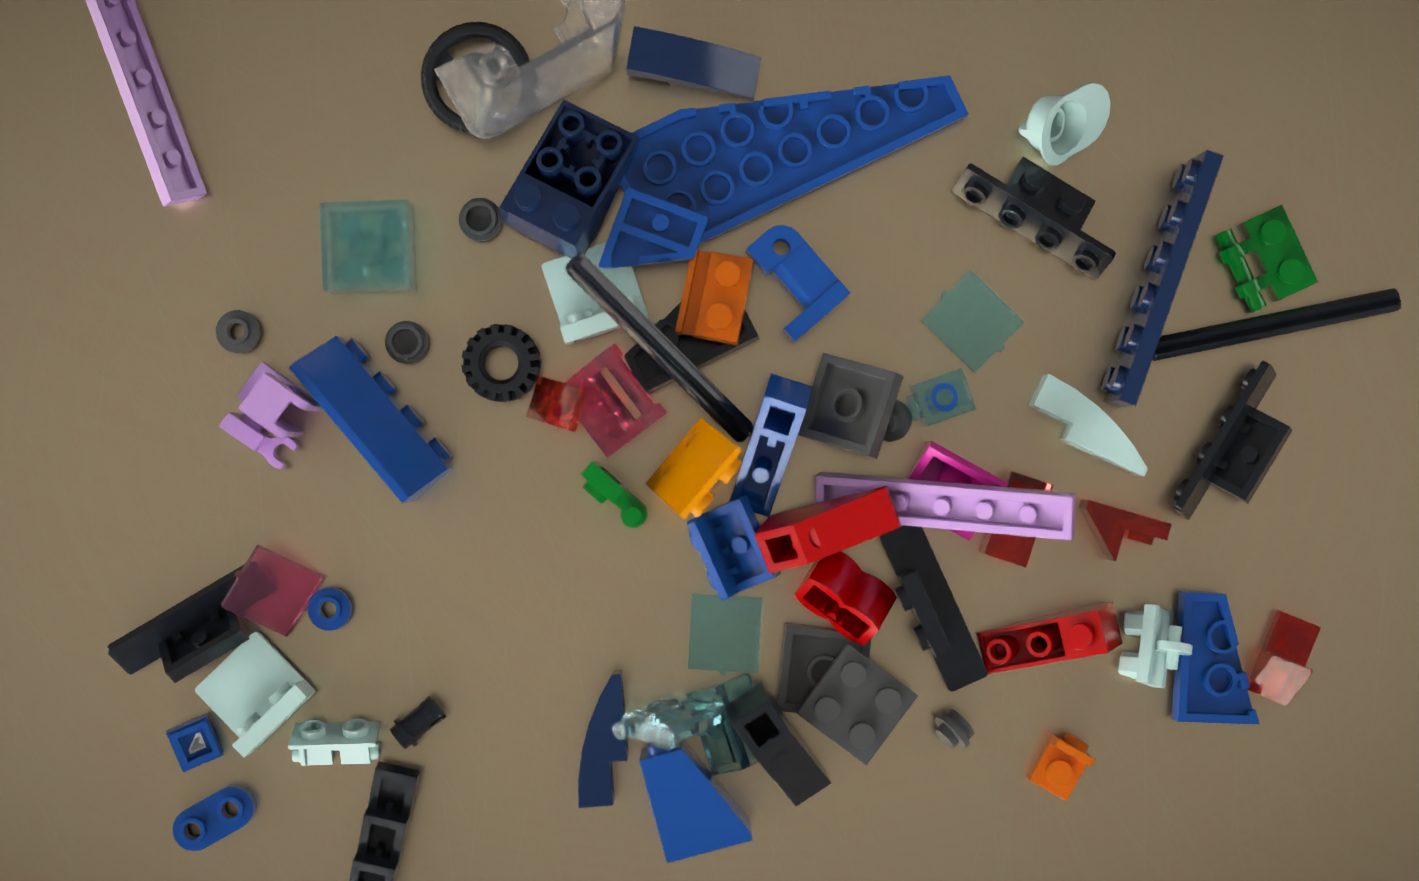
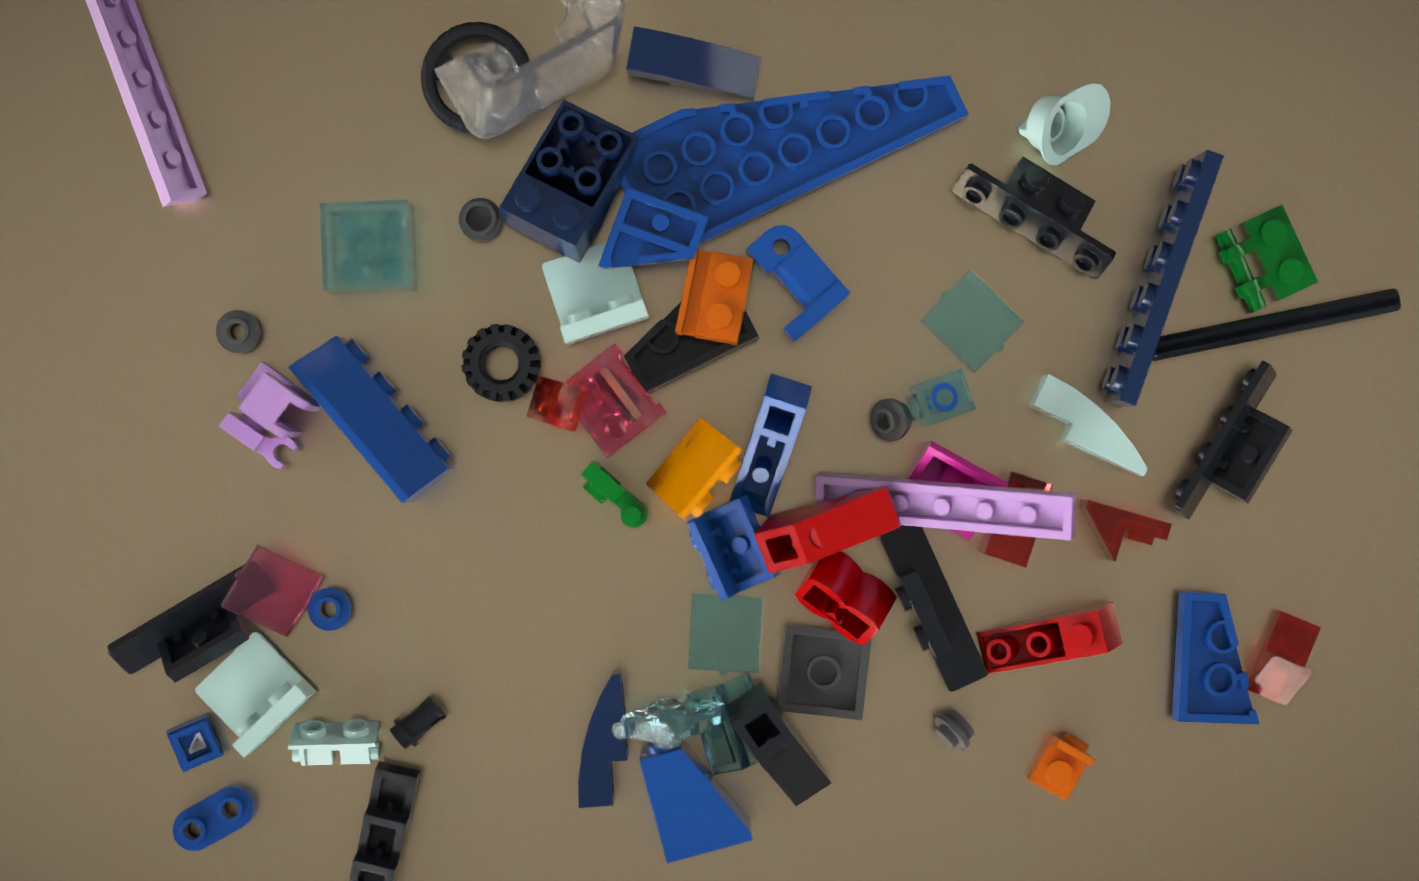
(406, 342): dark grey plate -> none
(659, 347): black axle -> none
(850, 405): dark grey plate -> none
(856, 704): dark grey plate -> none
(1158, 645): light aqua hips -> none

